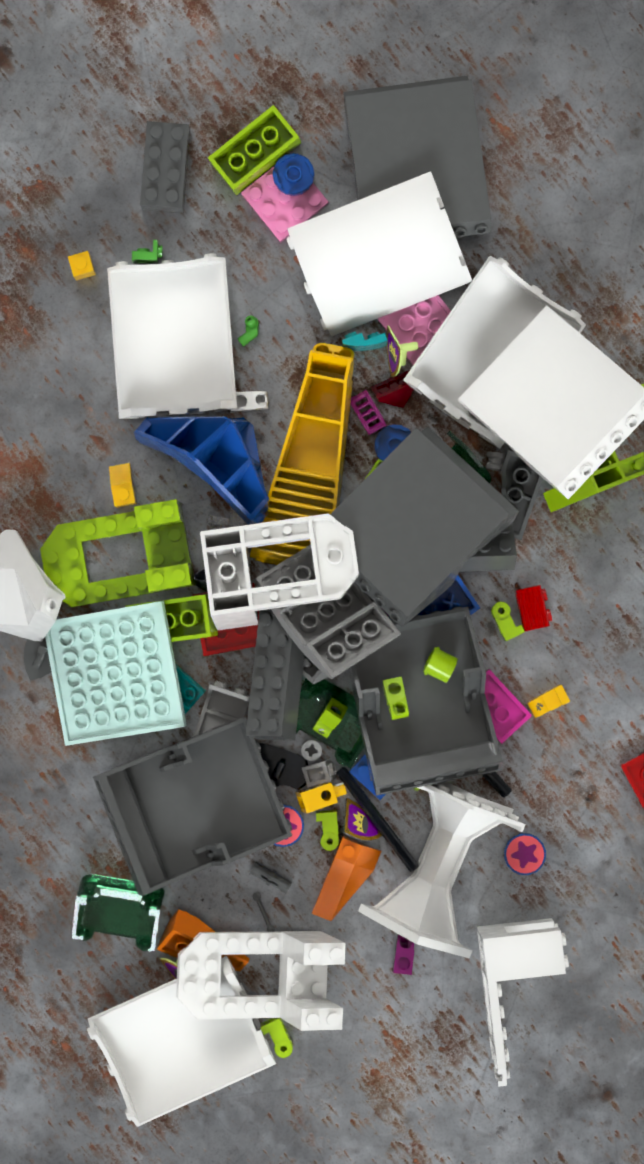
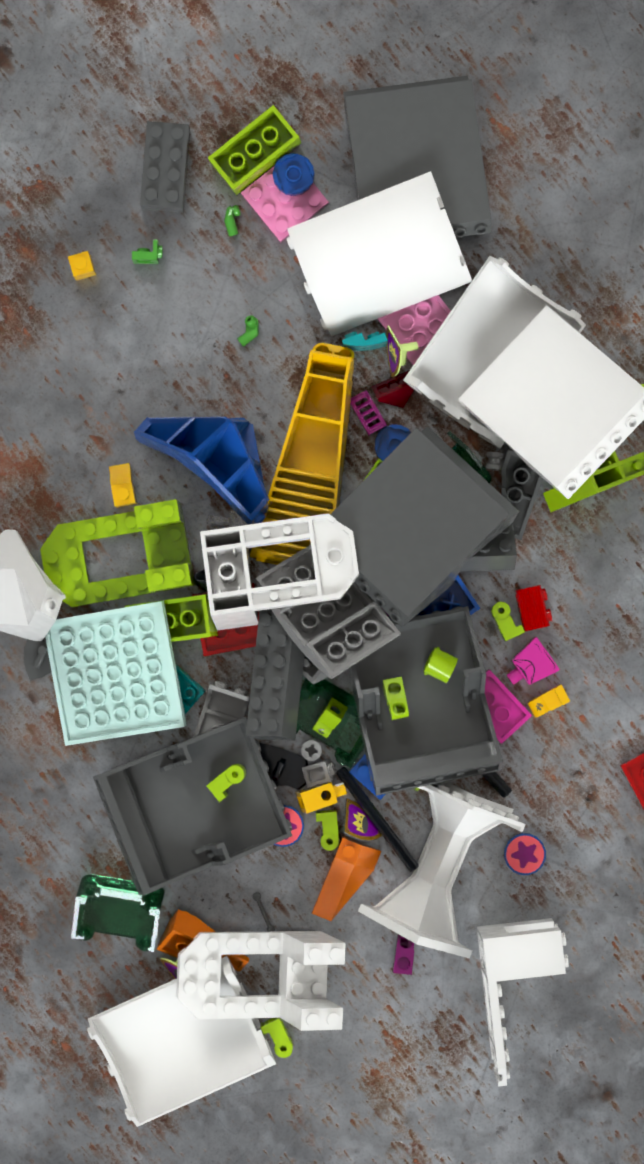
(172, 338): white panel -> none
(229, 219): none -> bright green arm
(233, 775): none -> lime leg
(251, 401): white leg -> none
(271, 877): dark grey pin -> none
(532, 663): none -> dark pink torso

